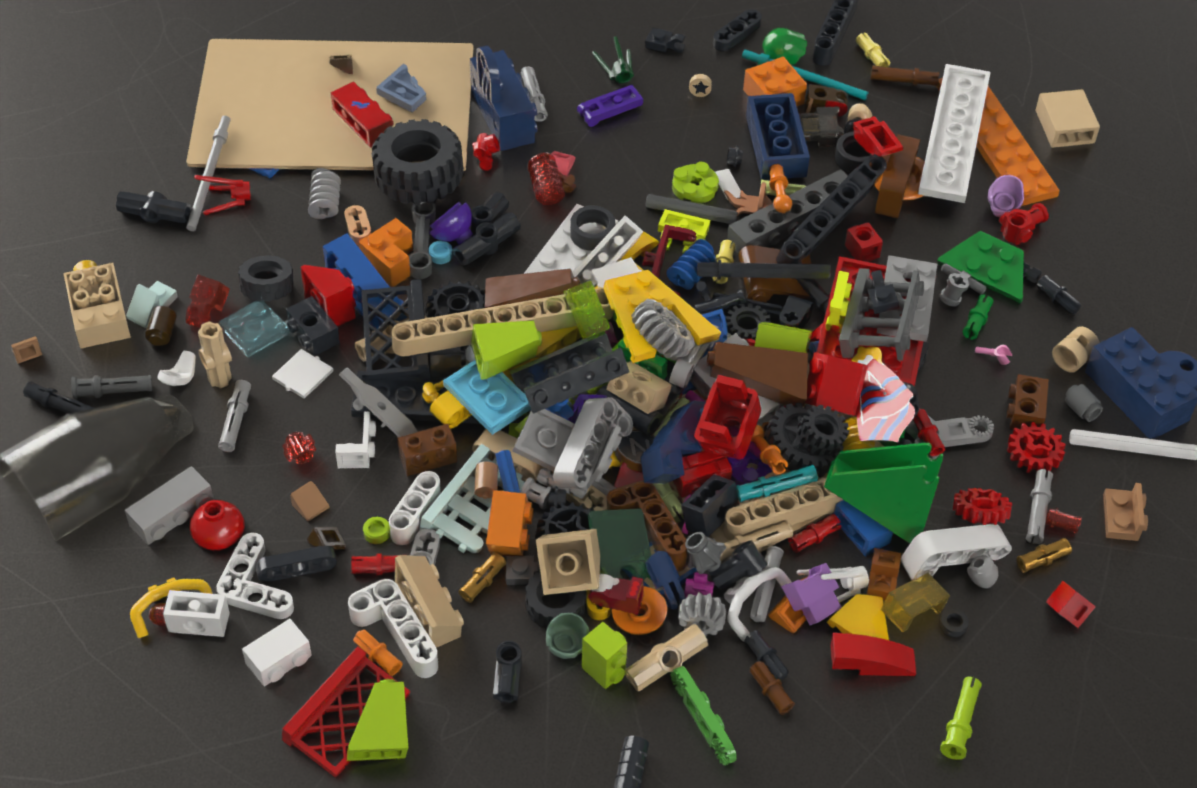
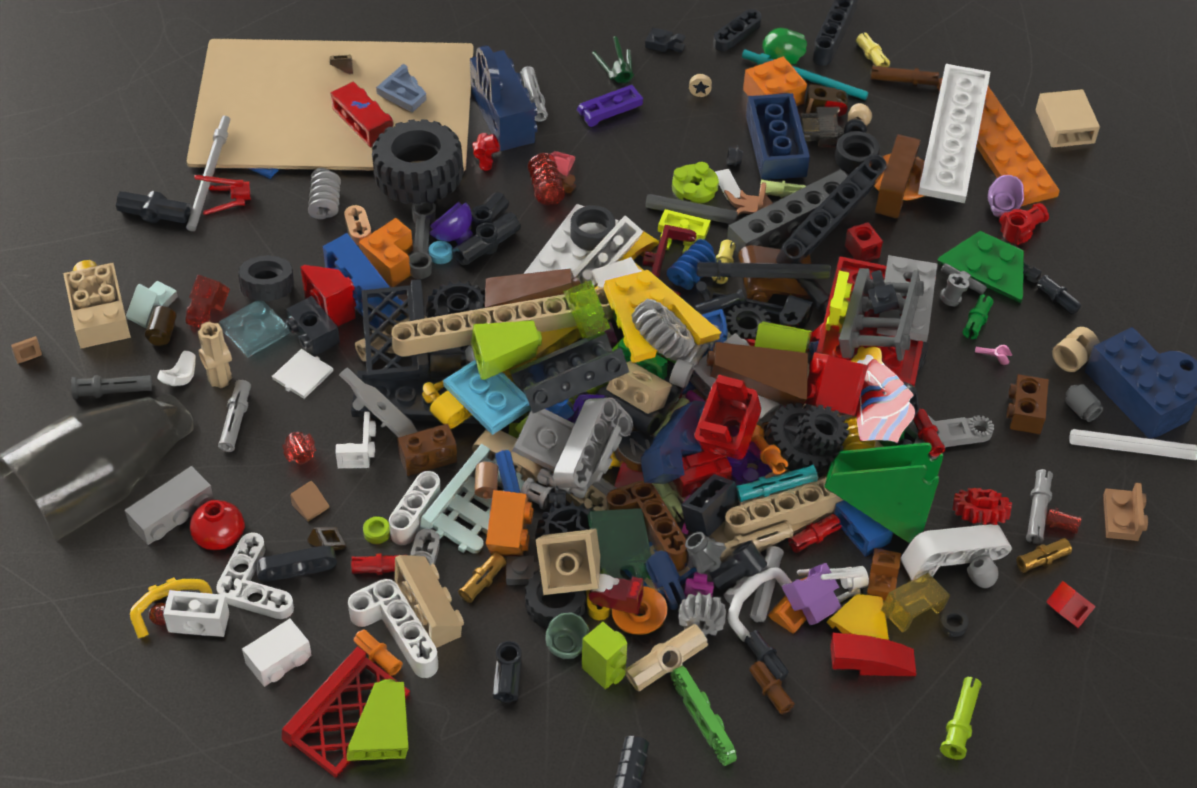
(51, 398): black pin -> none
(778, 183): orange pin -> none
(876, 137): red slope -> none
(1036, 447): red gear -> none

